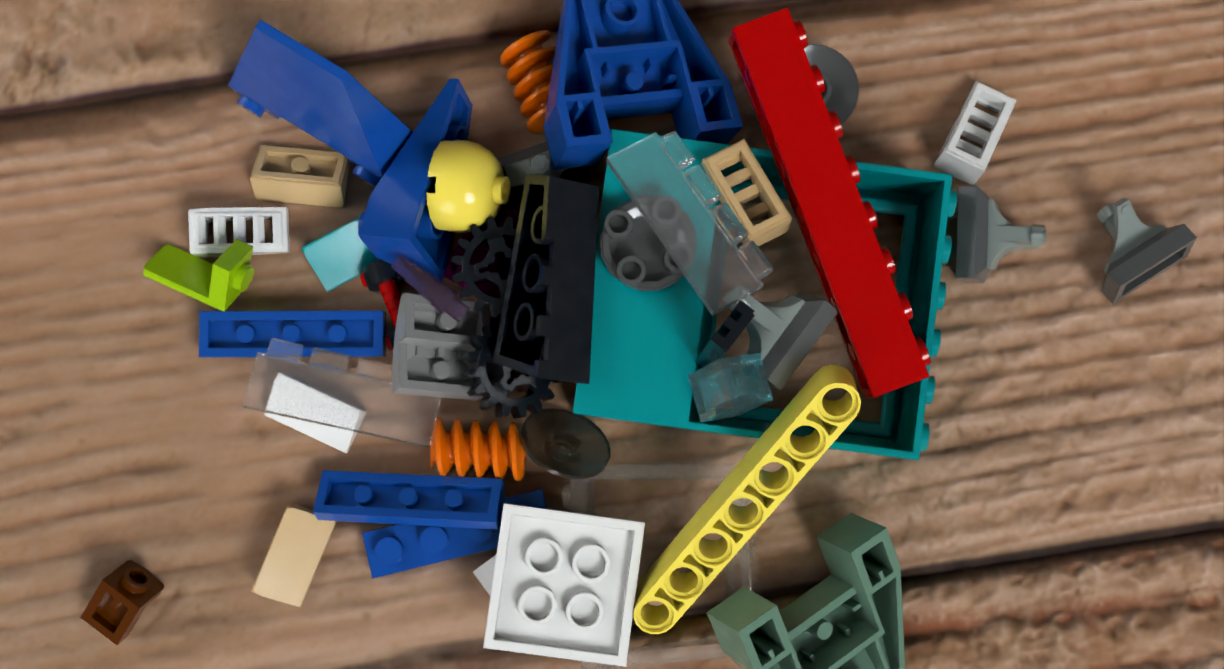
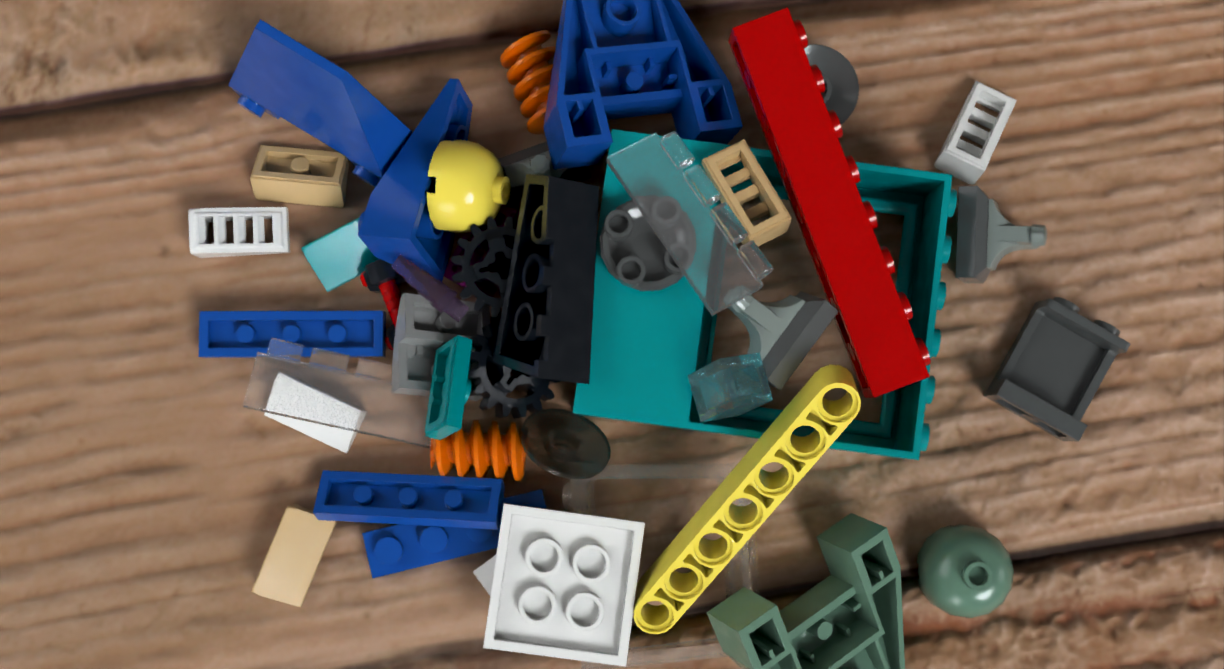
(121, 601): reddish brown bracket -> none
(210, 283): lime bracket -> none
(449, 388): none -> teal plate
(726, 334): black tile -> none
(964, 571): none -> sand green cylinder
(1056, 367): none -> dark grey panel
(1139, 249): dark grey piece -> none

